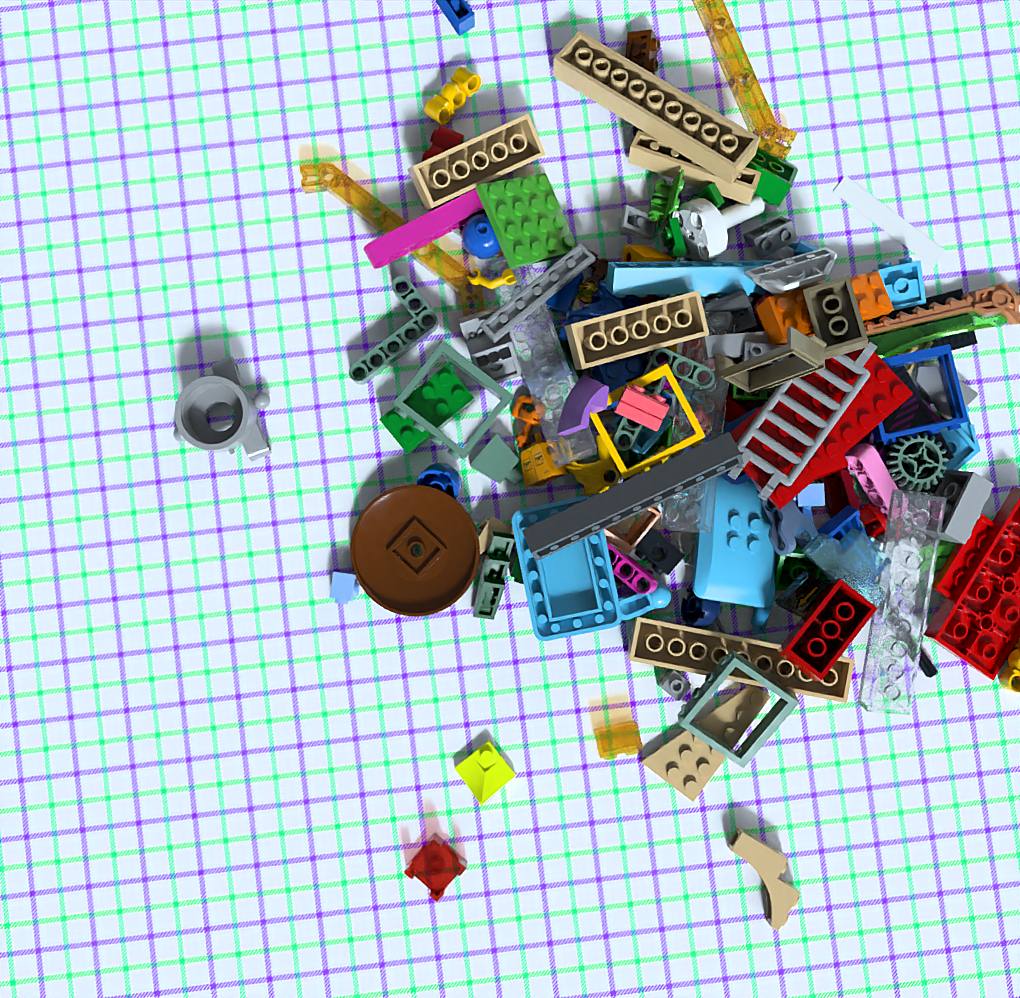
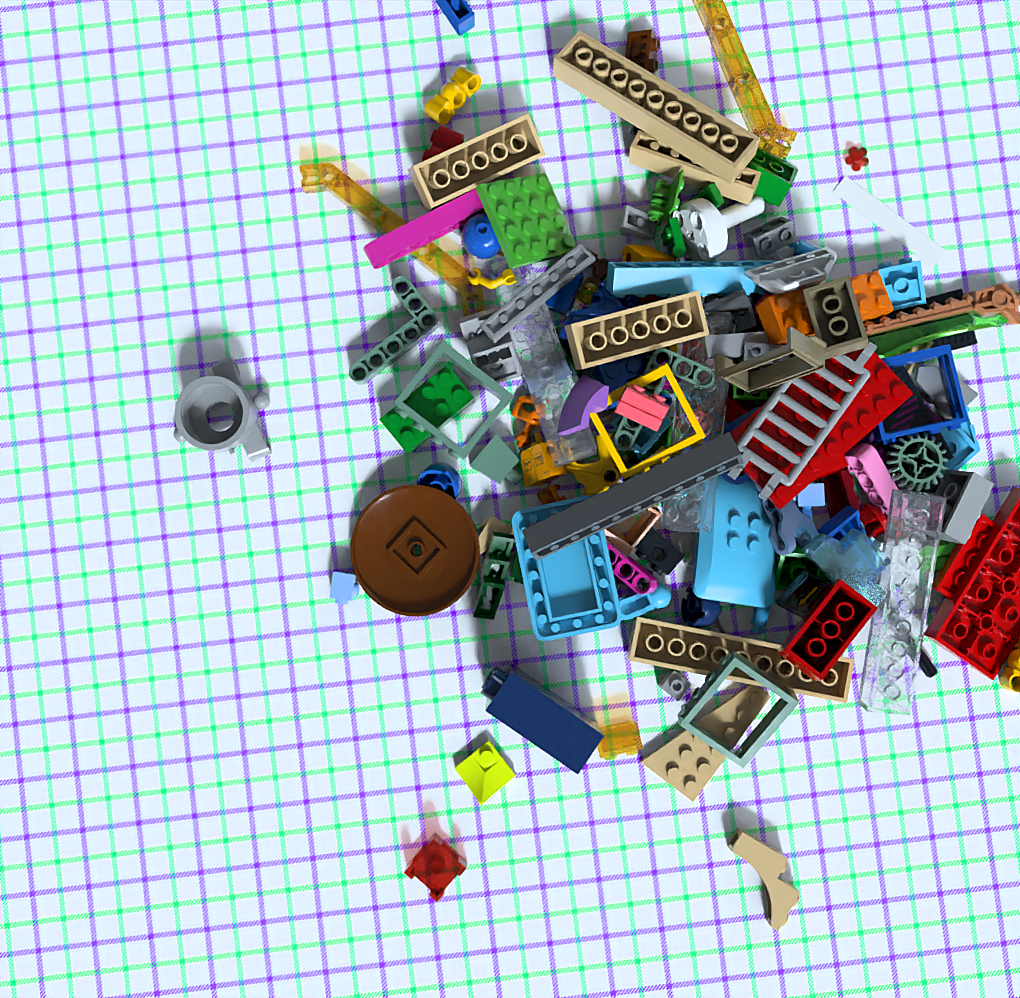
(541, 716): none -> dark blue brick
(550, 495): none -> clear orange tile
(857, 158): none -> clear red plant

